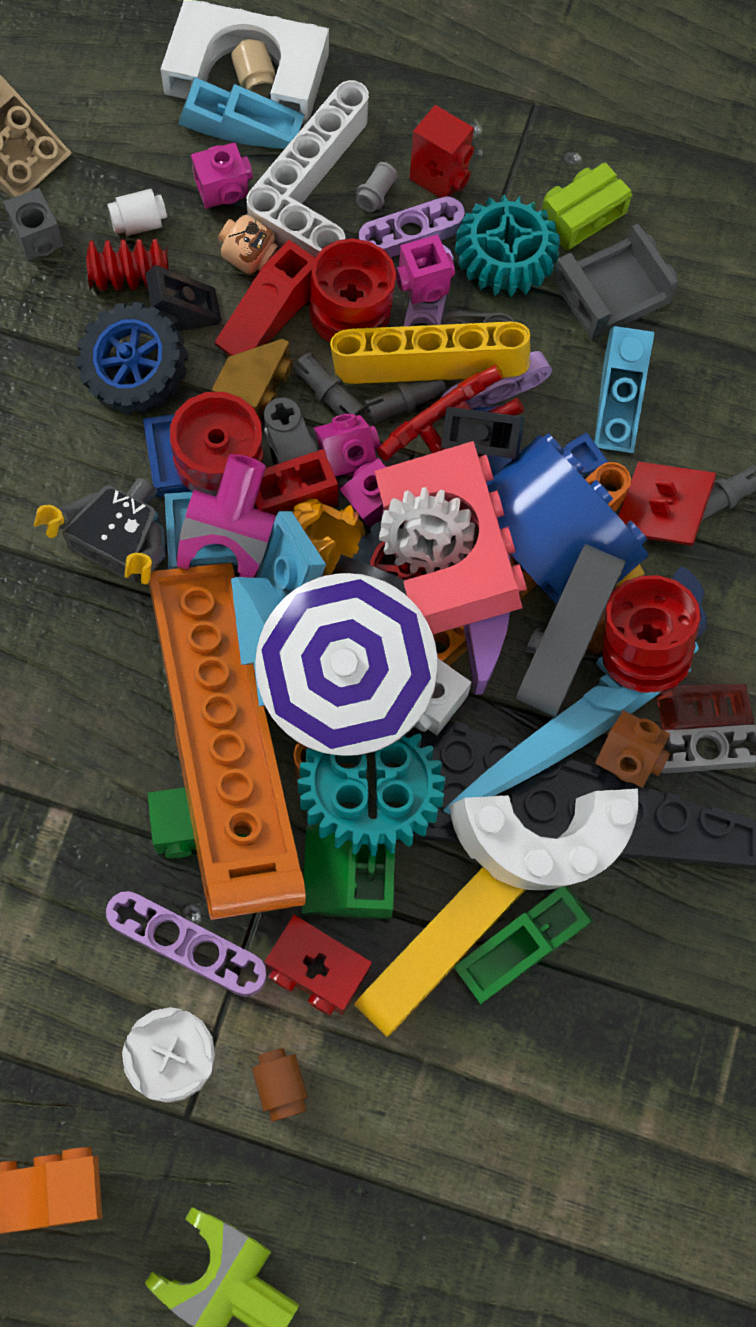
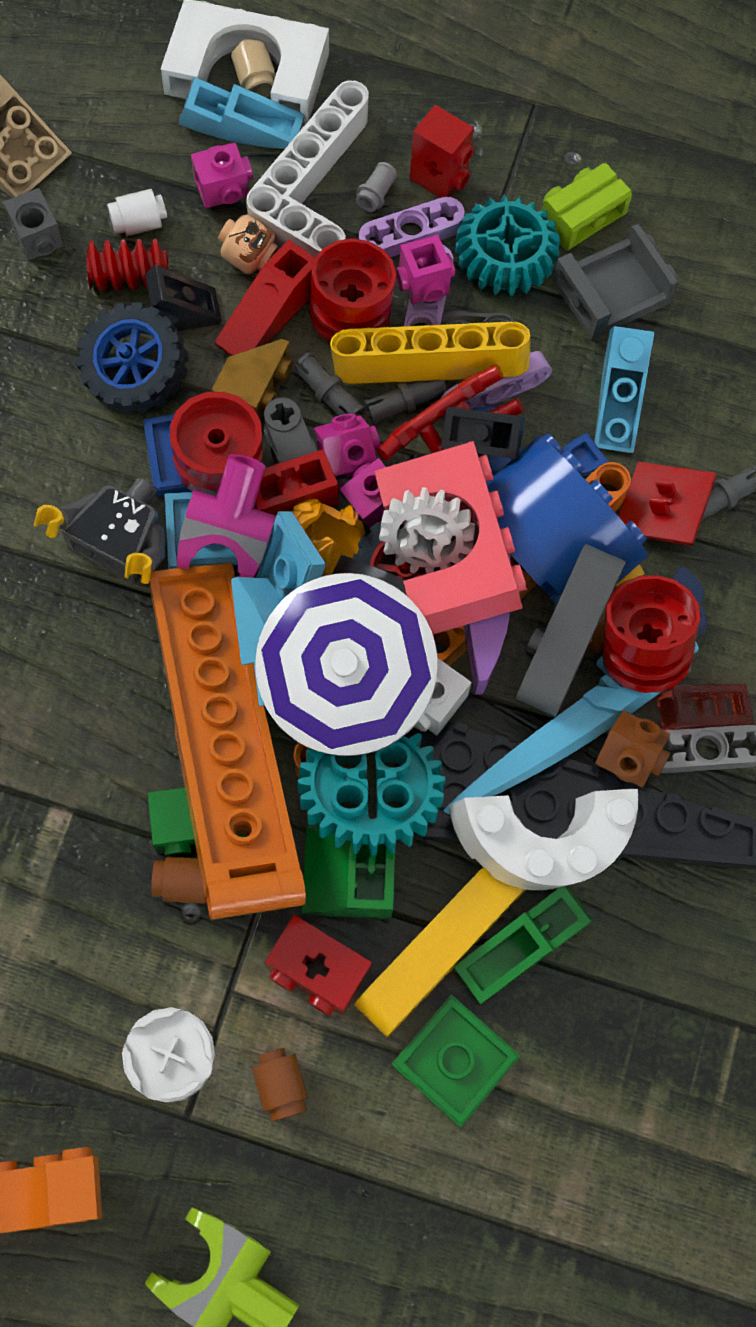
(178, 880): none -> dark orange brick
(189, 938): lavender beam -> none
(455, 1061): none -> green tile

